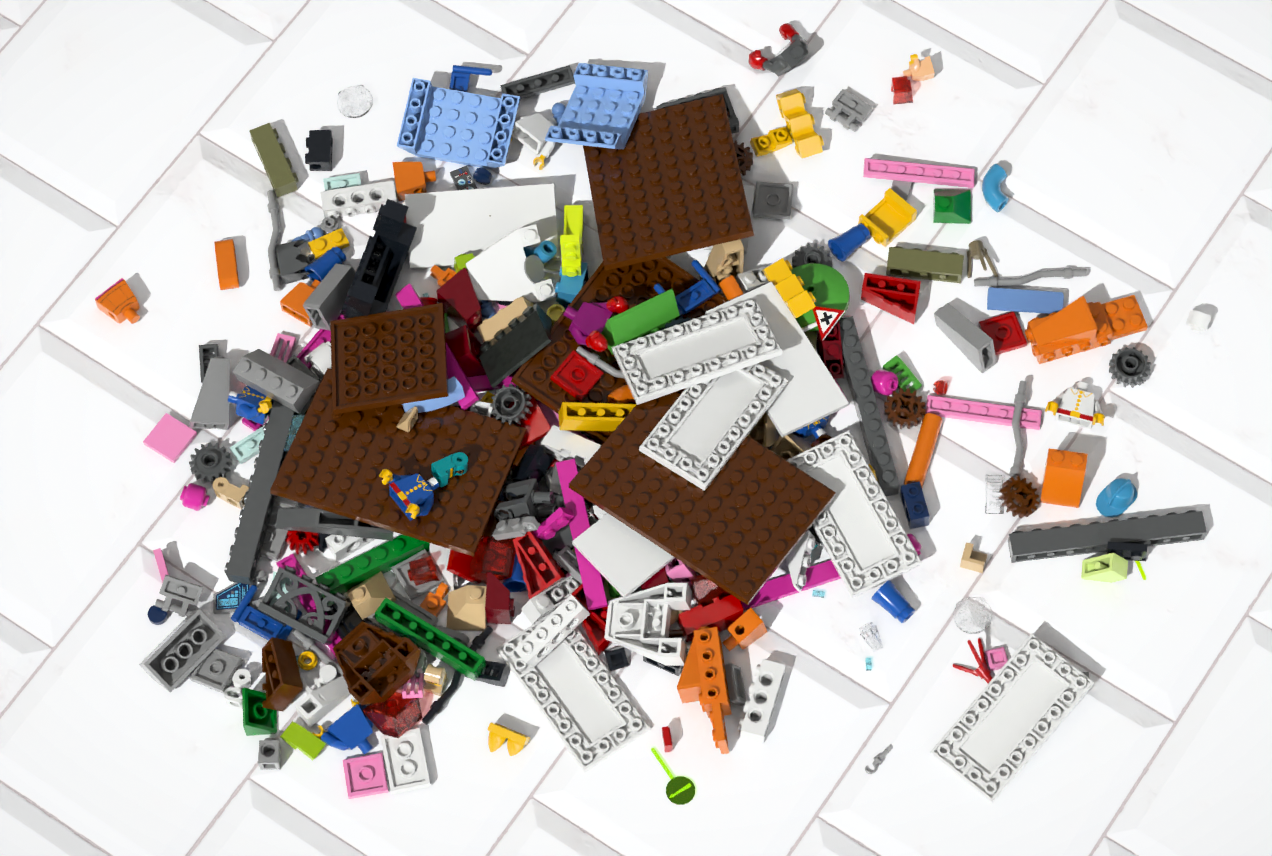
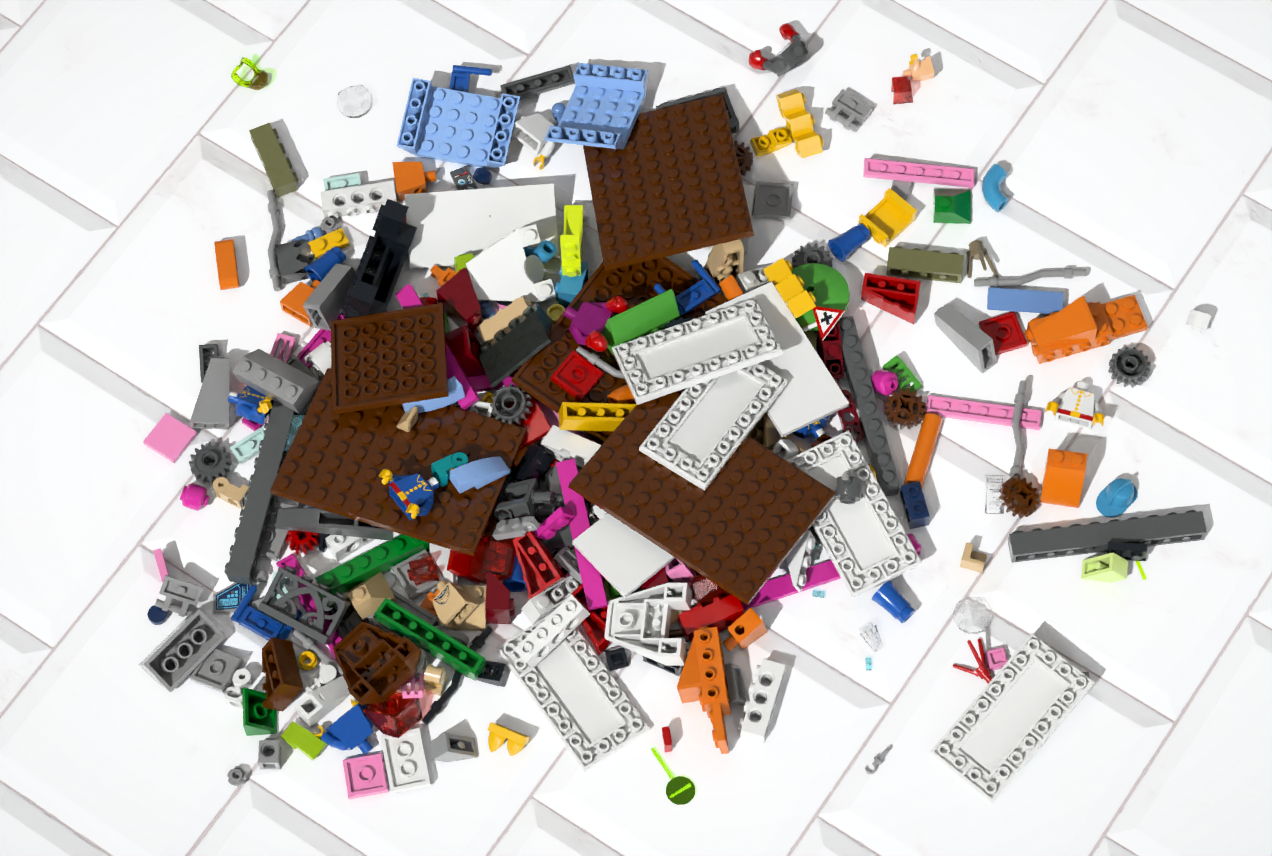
(119, 303): orange torso -> none
(237, 781): none -> light grey plate
(259, 79): none -> clear neon green piece
(319, 150): black brick -> none
(453, 604): none -> tan torso
(453, 748): none -> light grey slope
(478, 473): none -> light blue slope
(785, 448): none -> white plate
(848, 489): none -> dark grey piece
(857, 428): none -> dark red beam
(940, 387): clear red hinge -> none

